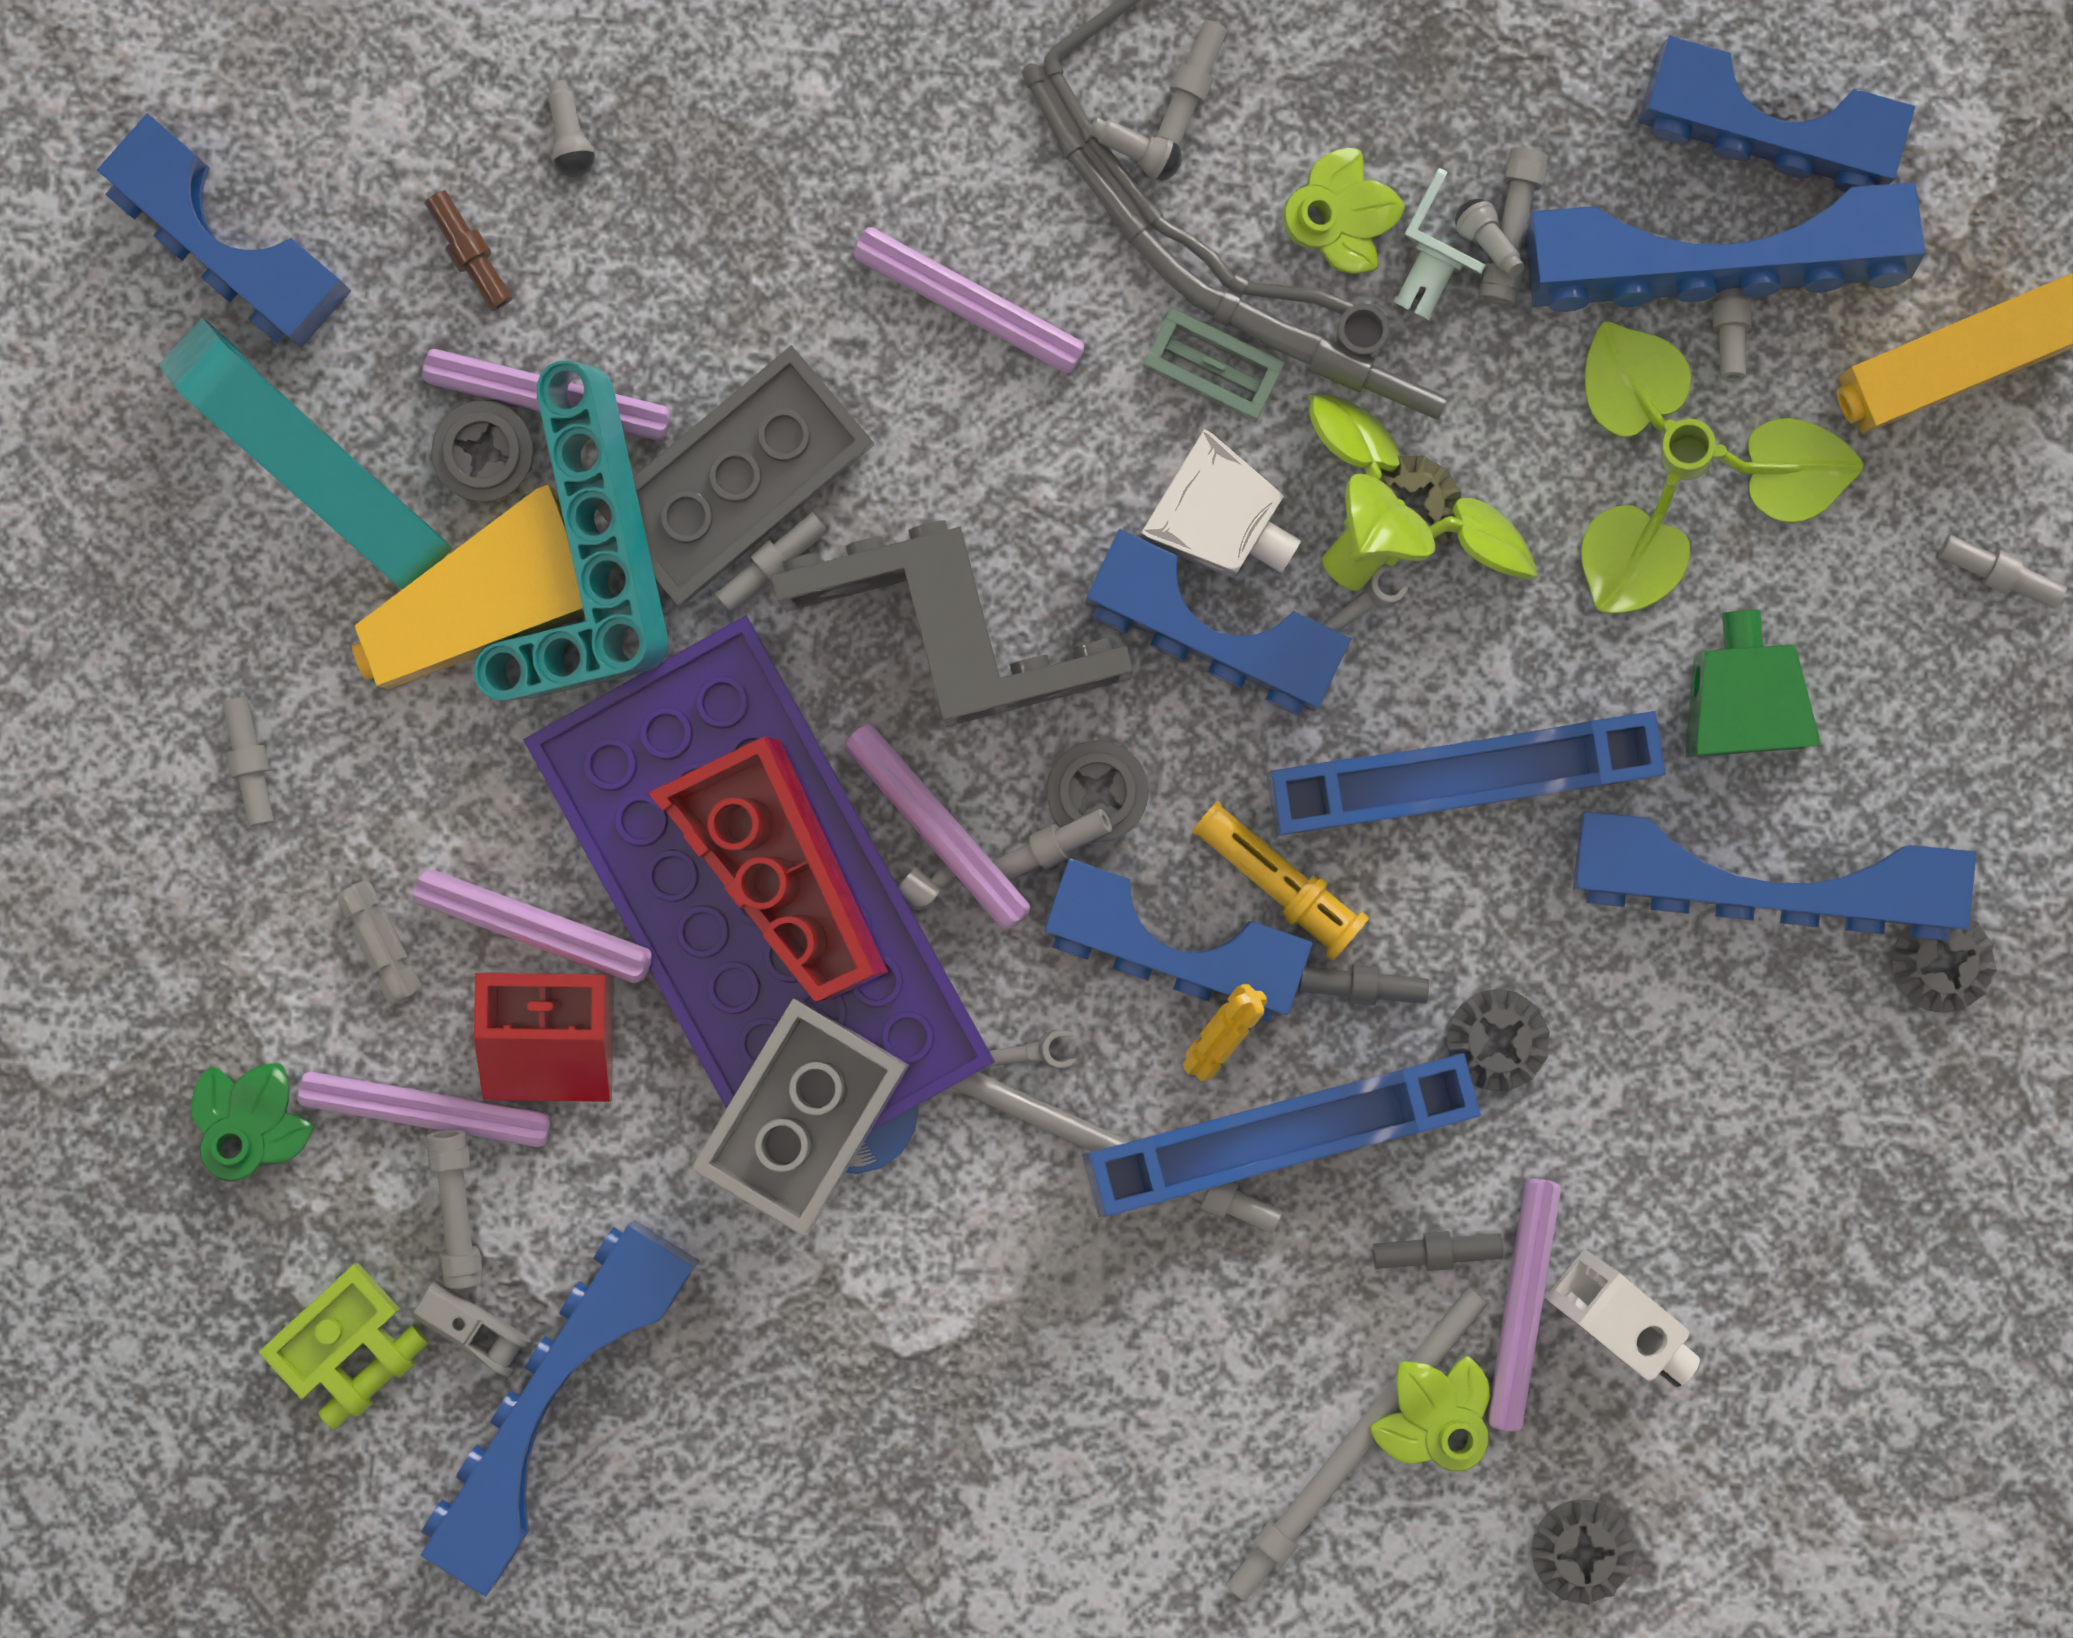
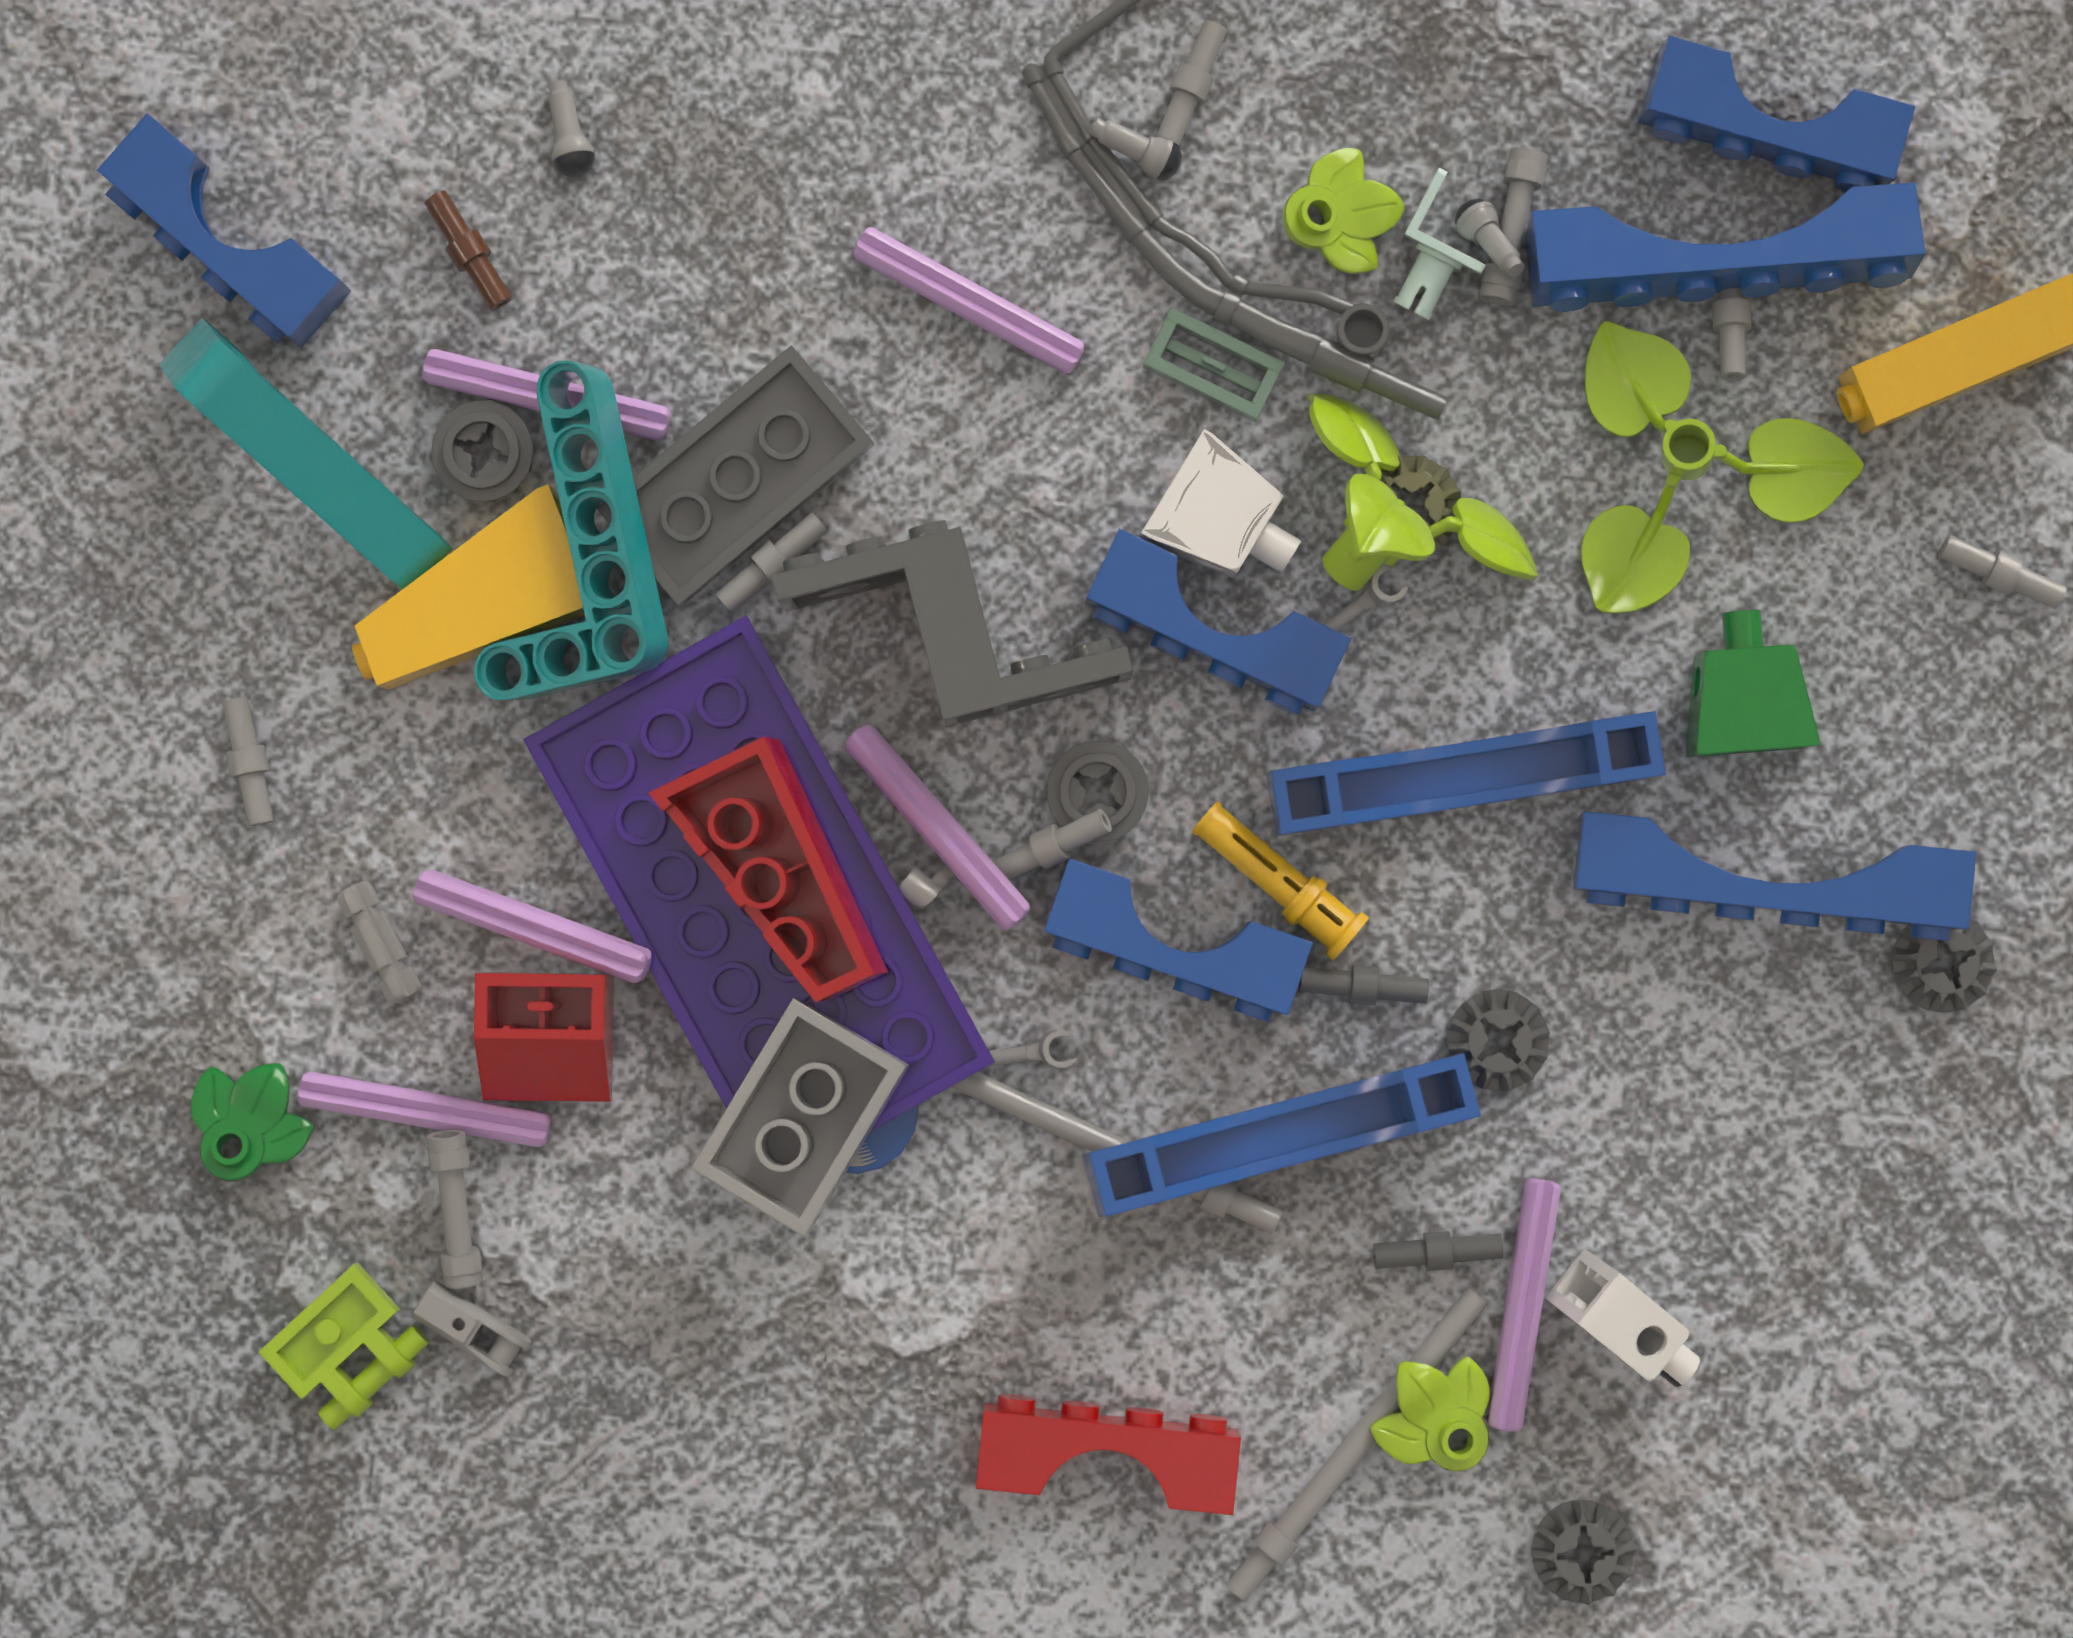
(490, 1515): blue arch -> none
(1028, 1444): none -> red arch
(1224, 1032): yellow axle -> none

